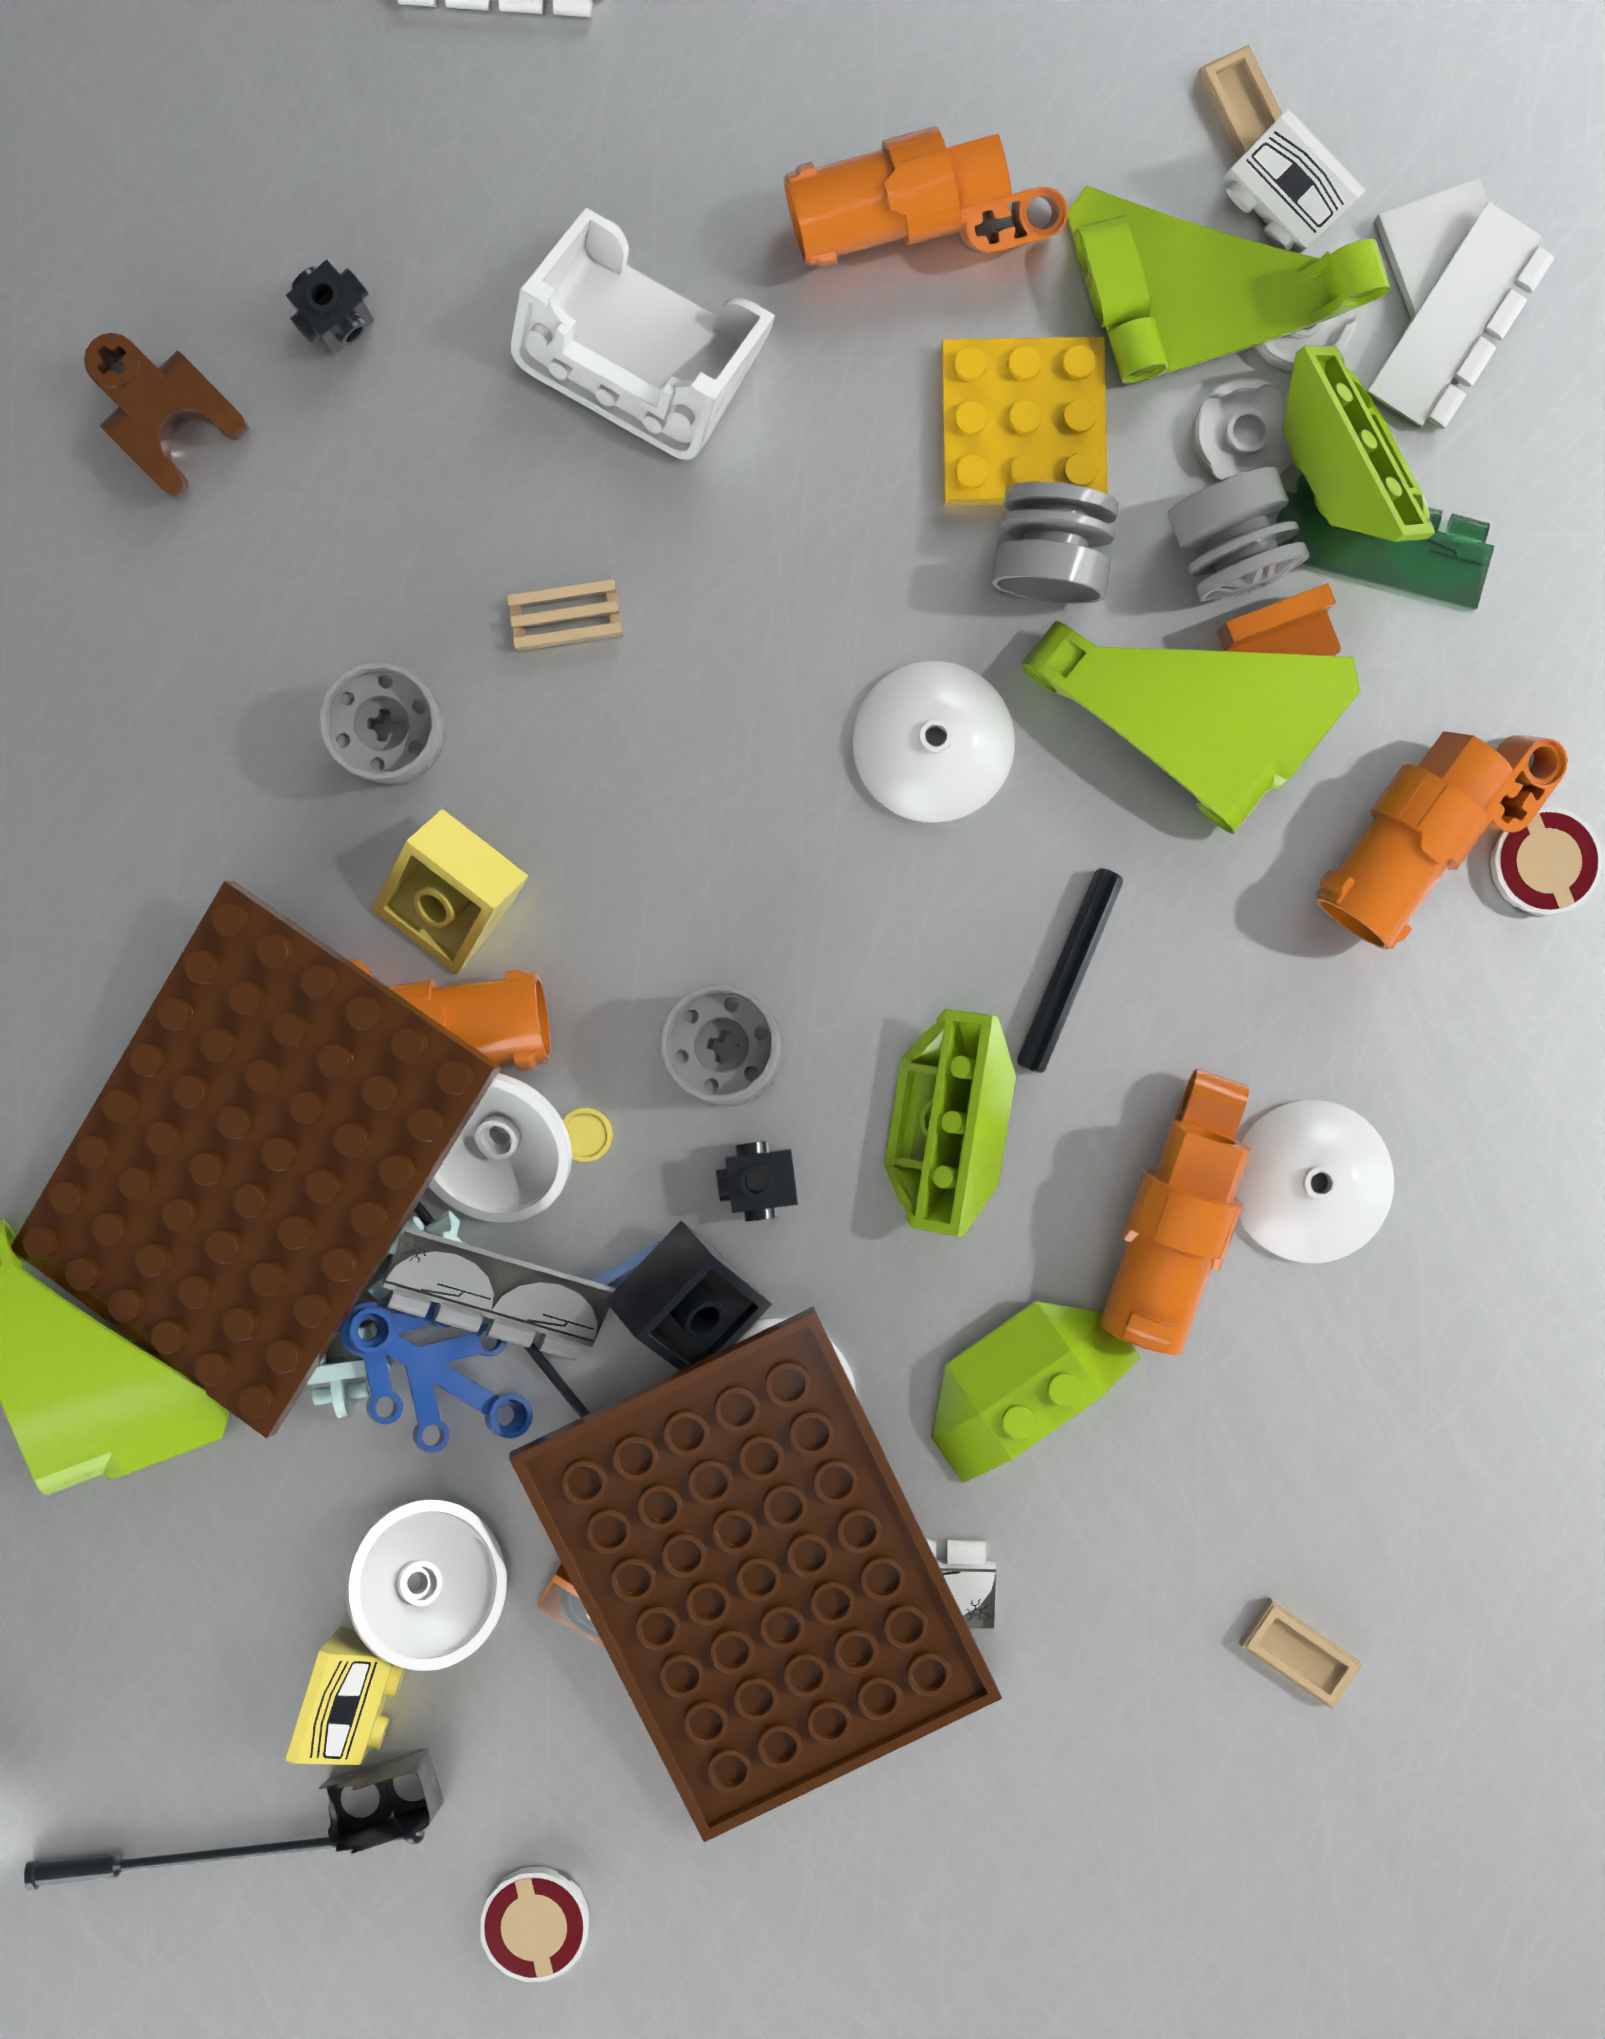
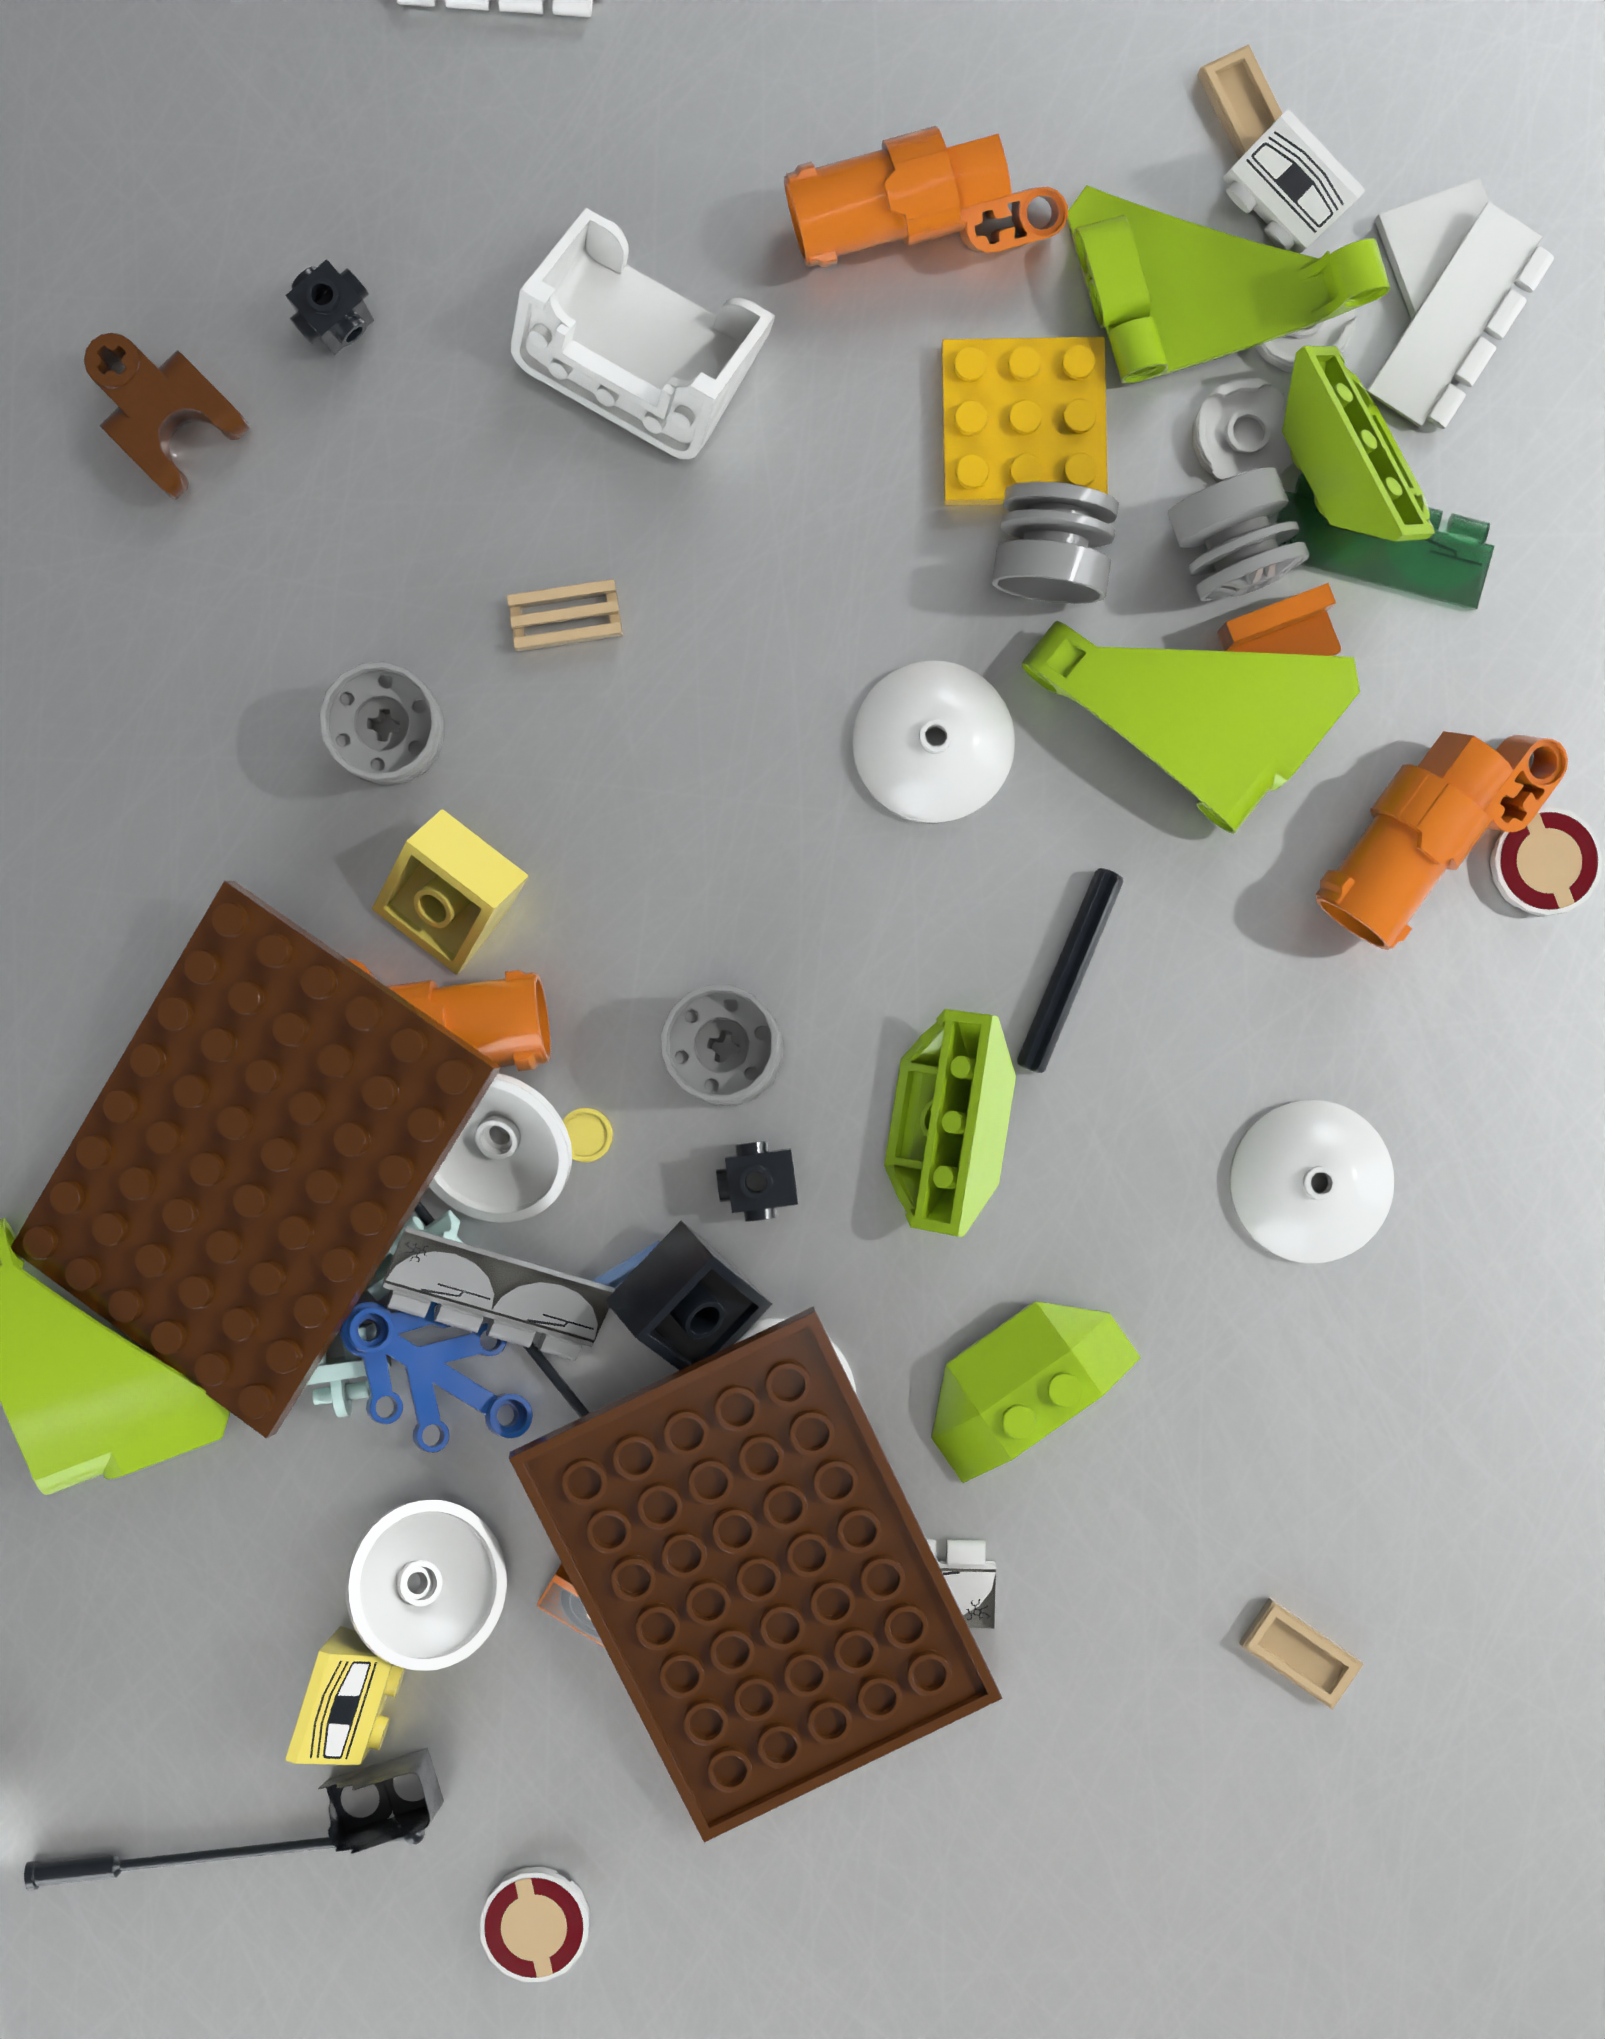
(1180, 1219): orange piece -> none

